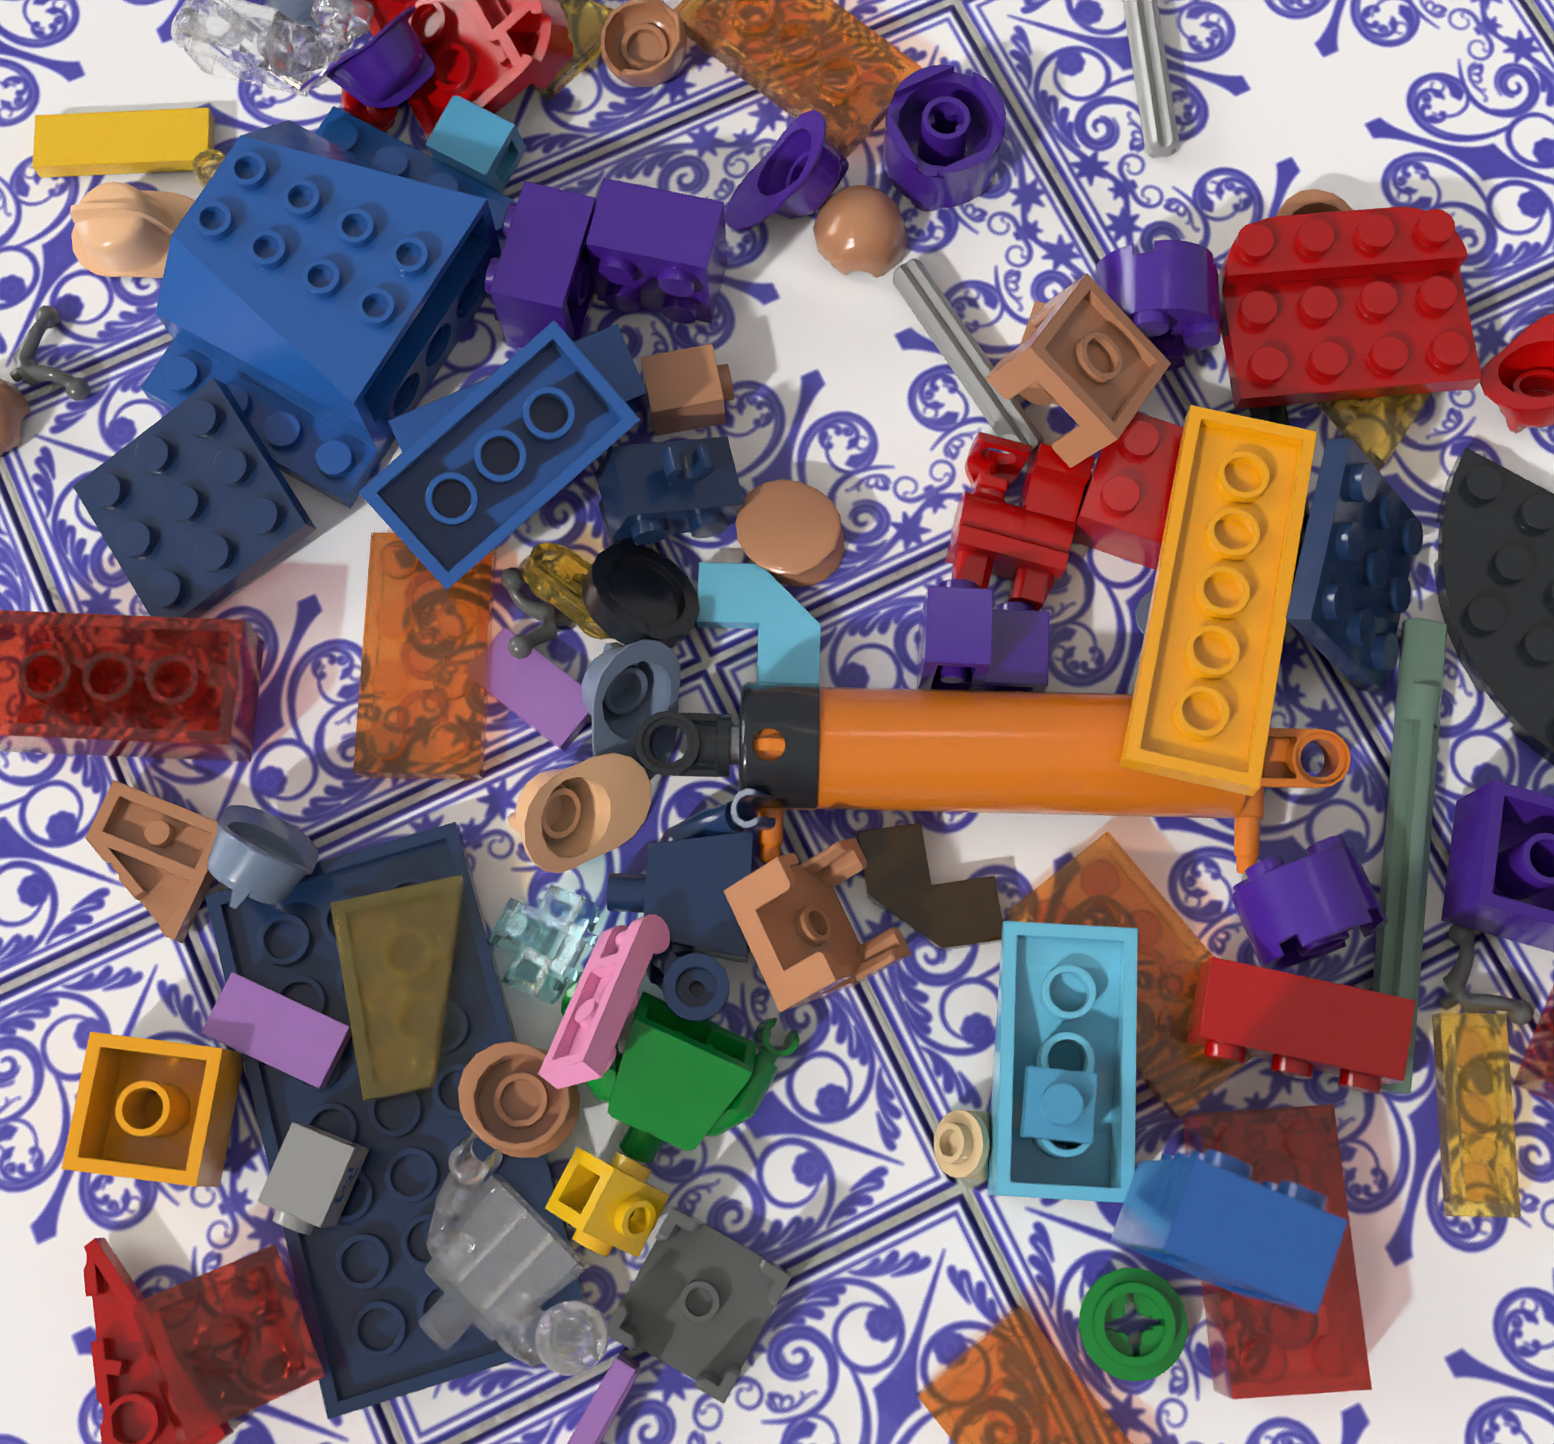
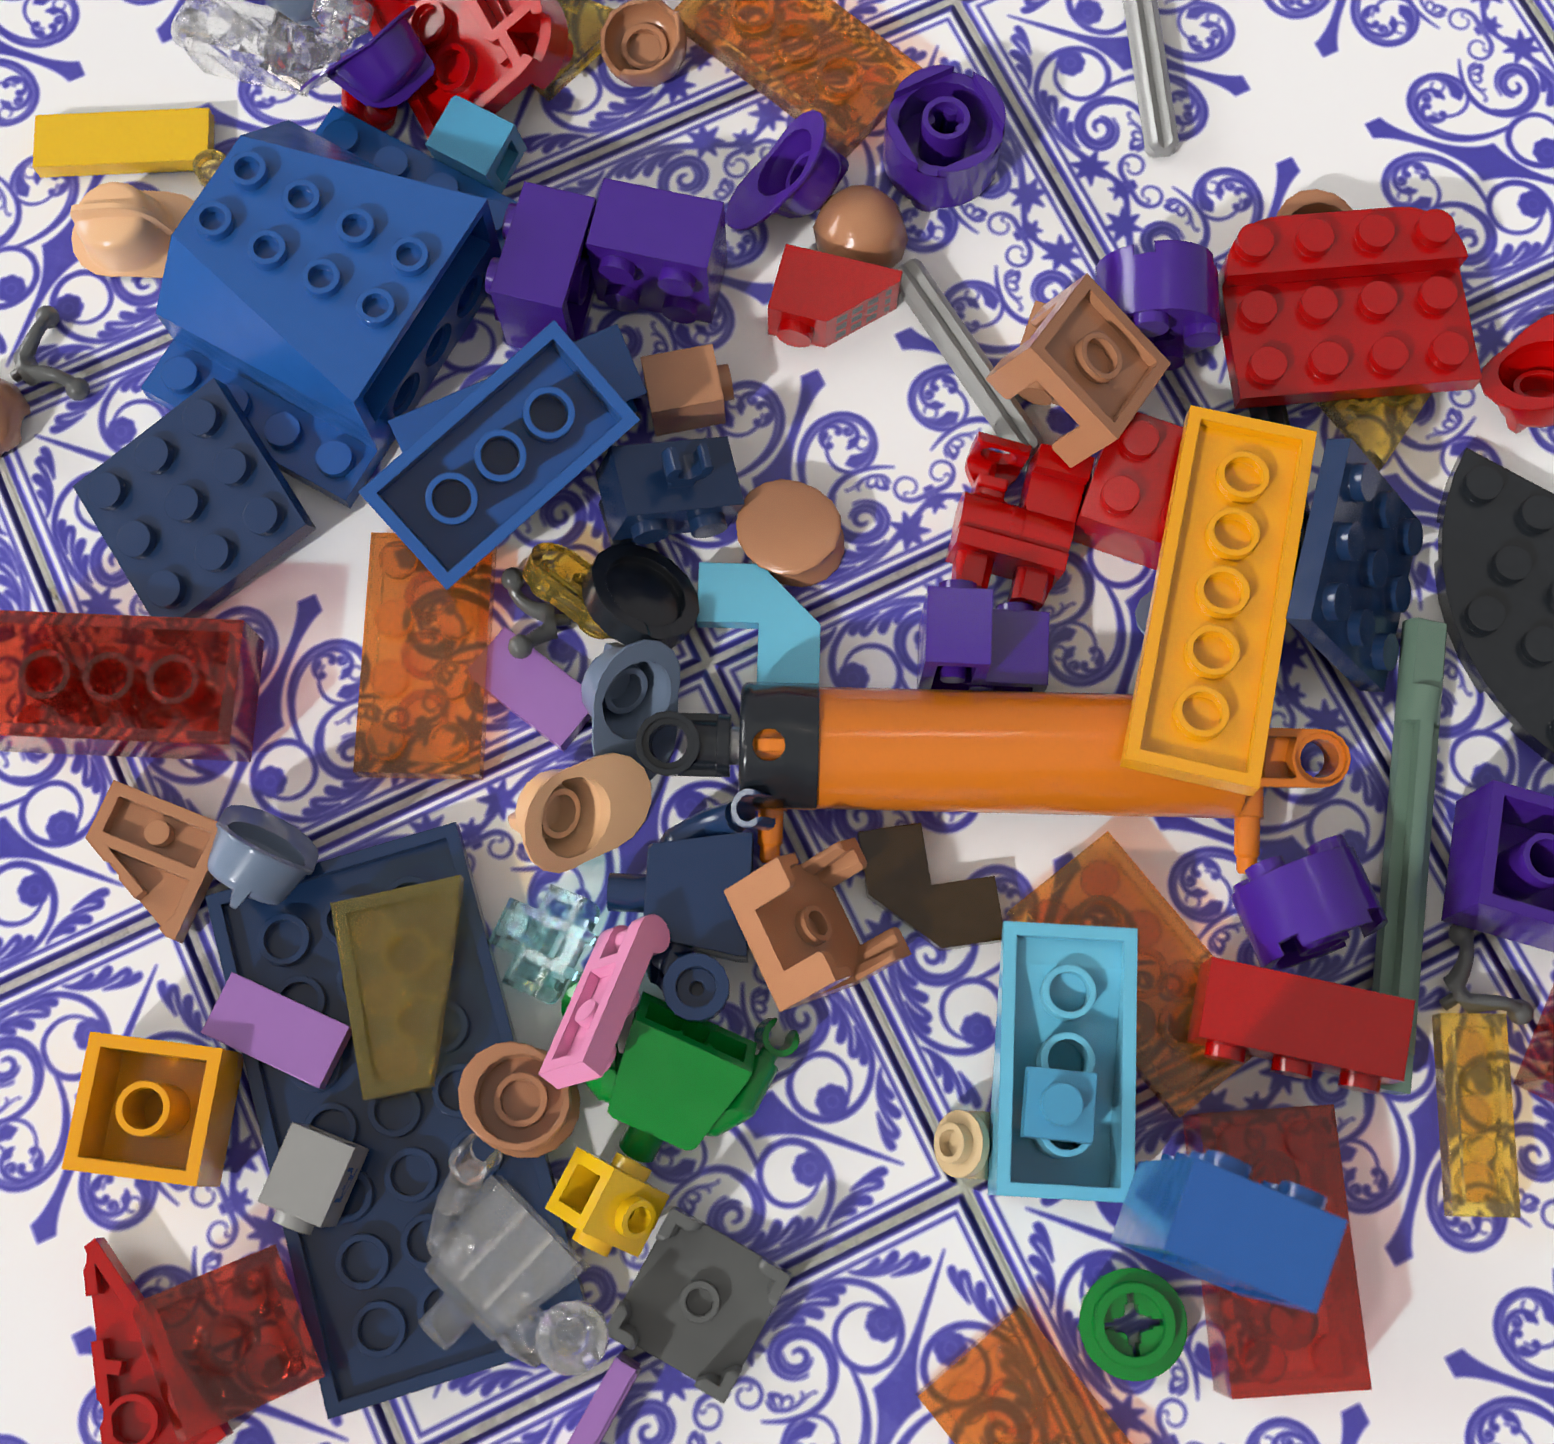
(827, 297): none -> red slope

